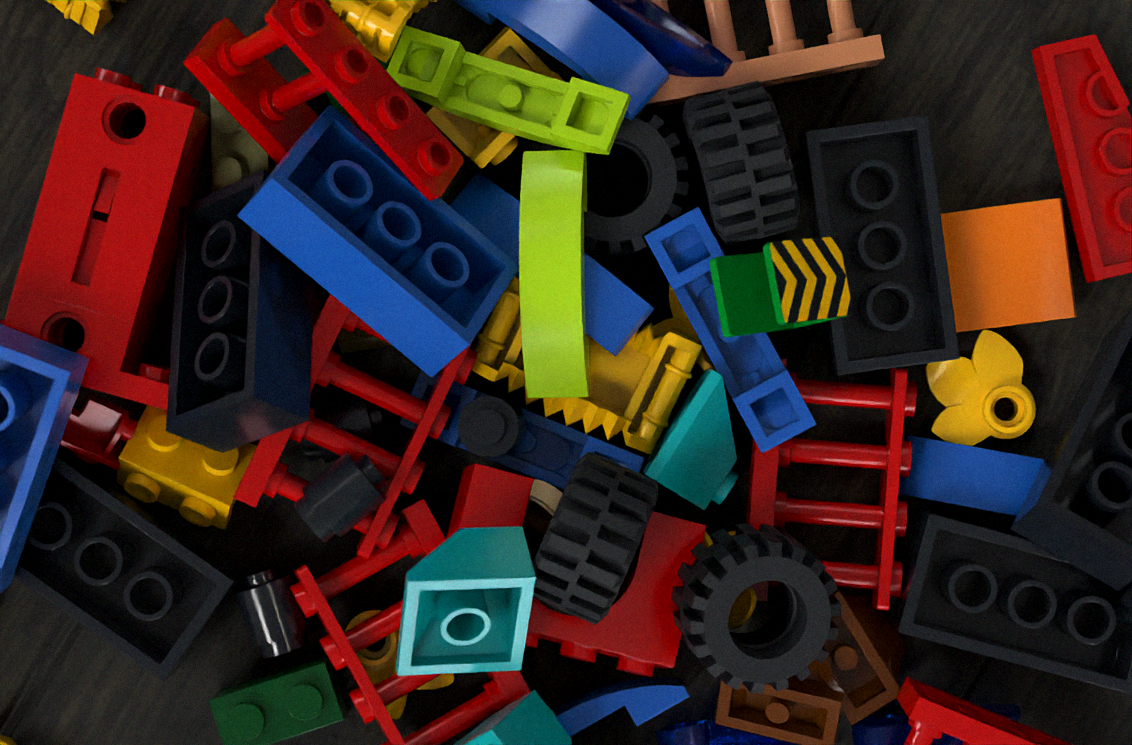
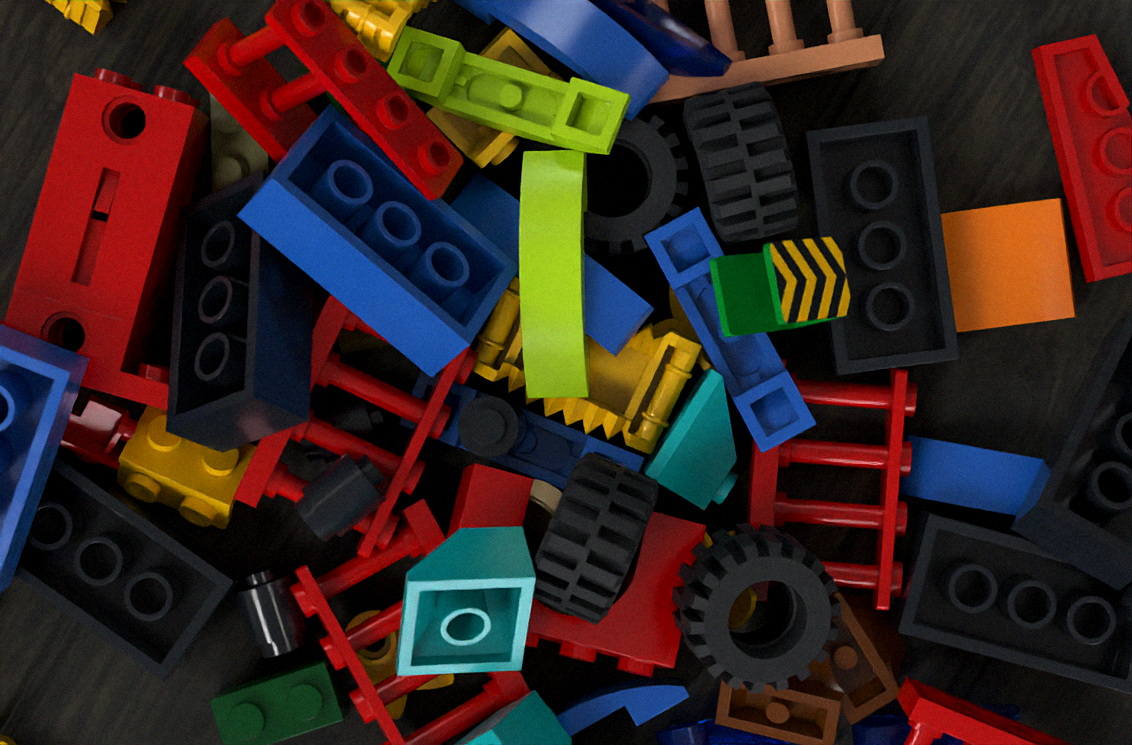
(973, 388): yellow plate -> none

